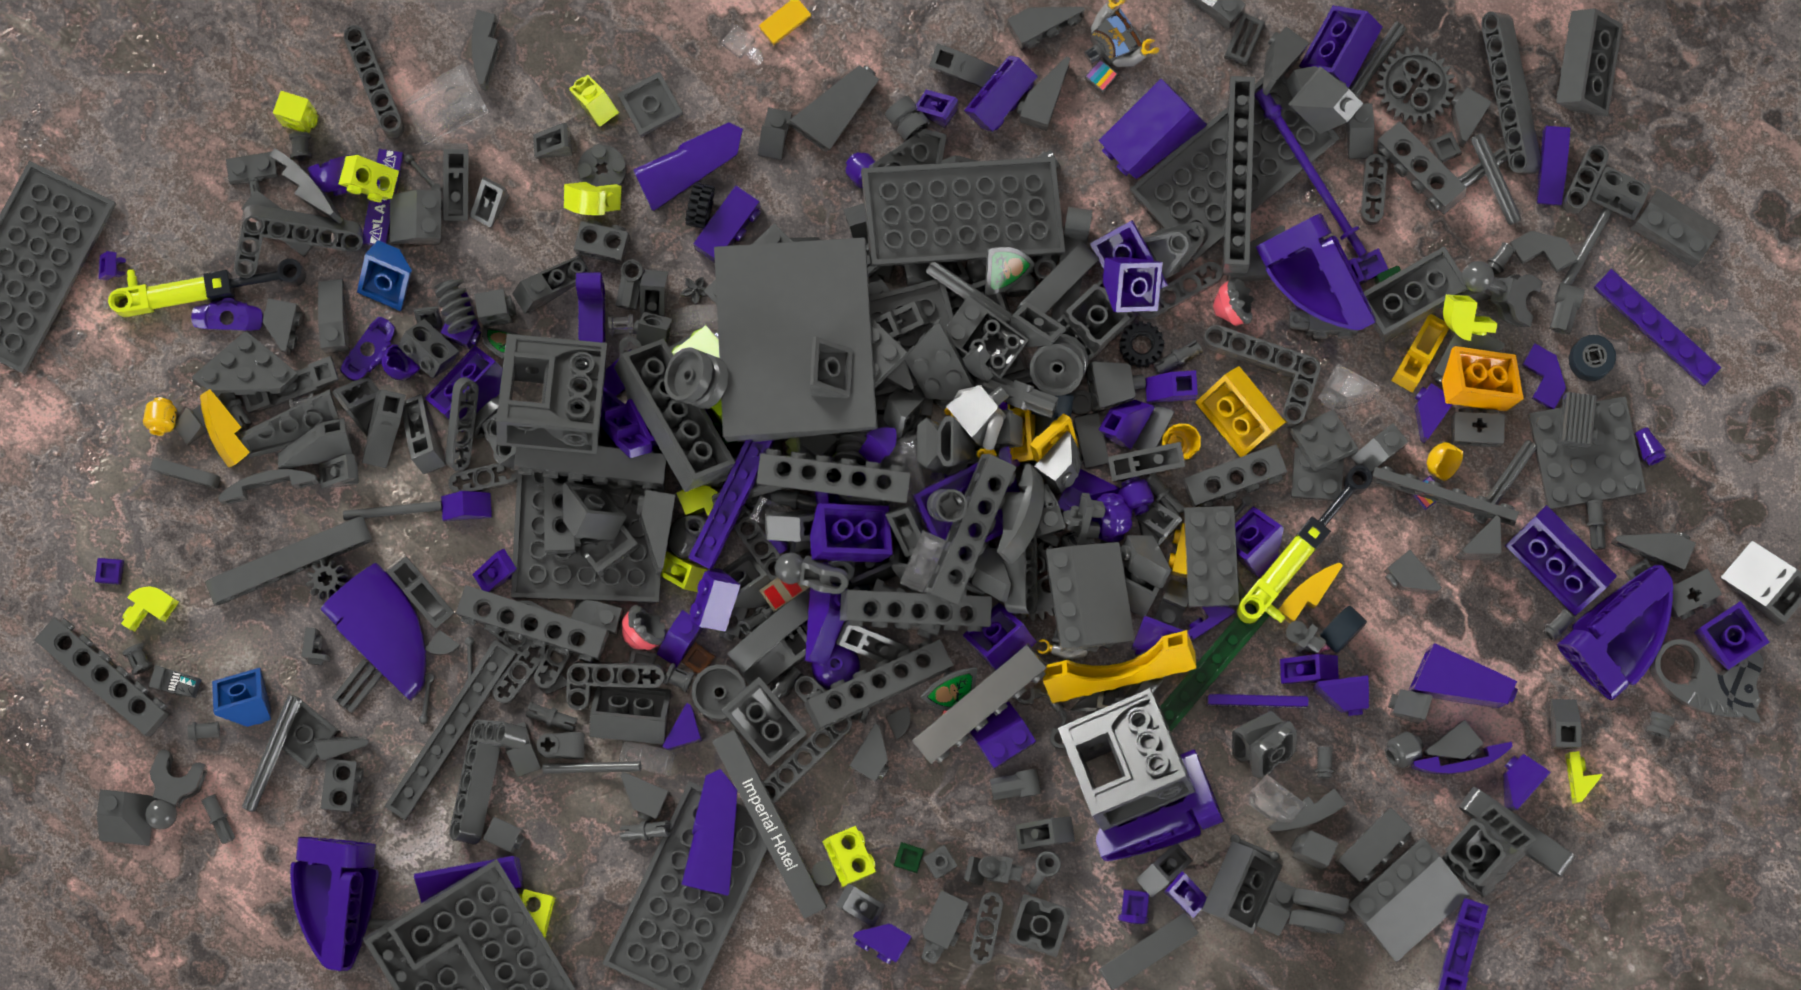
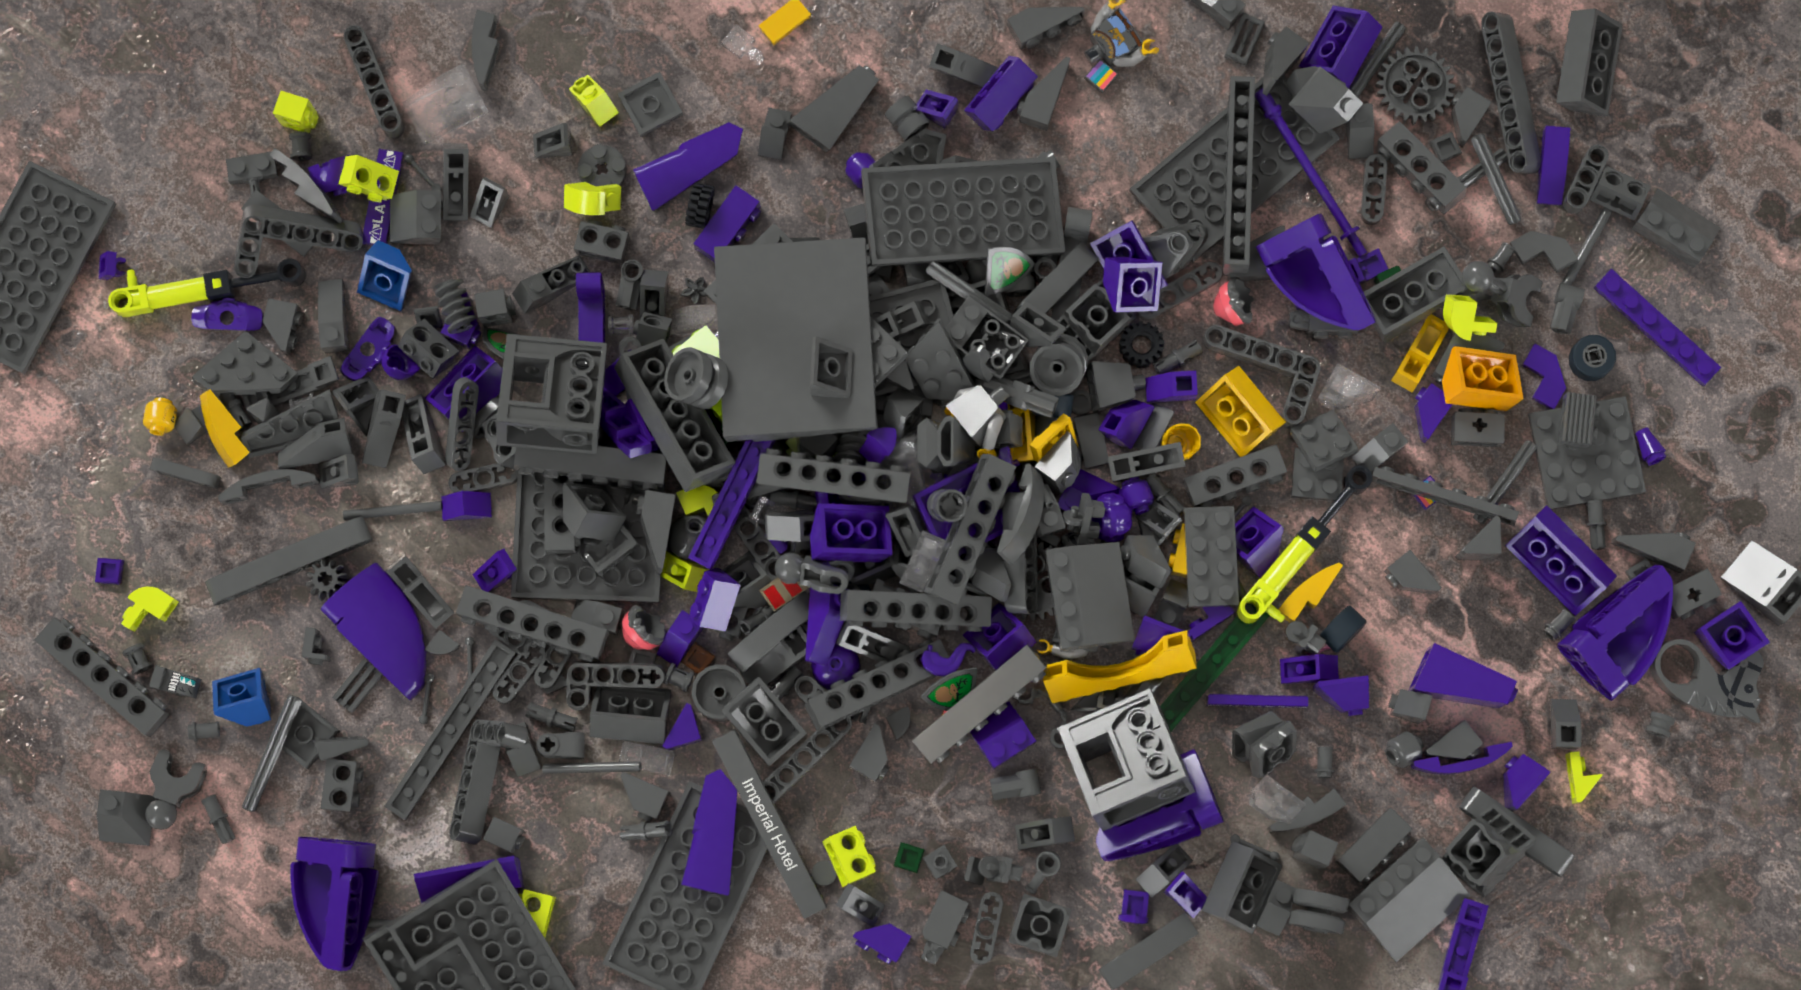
(262, 410): none -> dark grey slope
(942, 666): none -> dark purple piece
(1151, 130): dark purple slope -> none
(1444, 460): yellow hair -> none

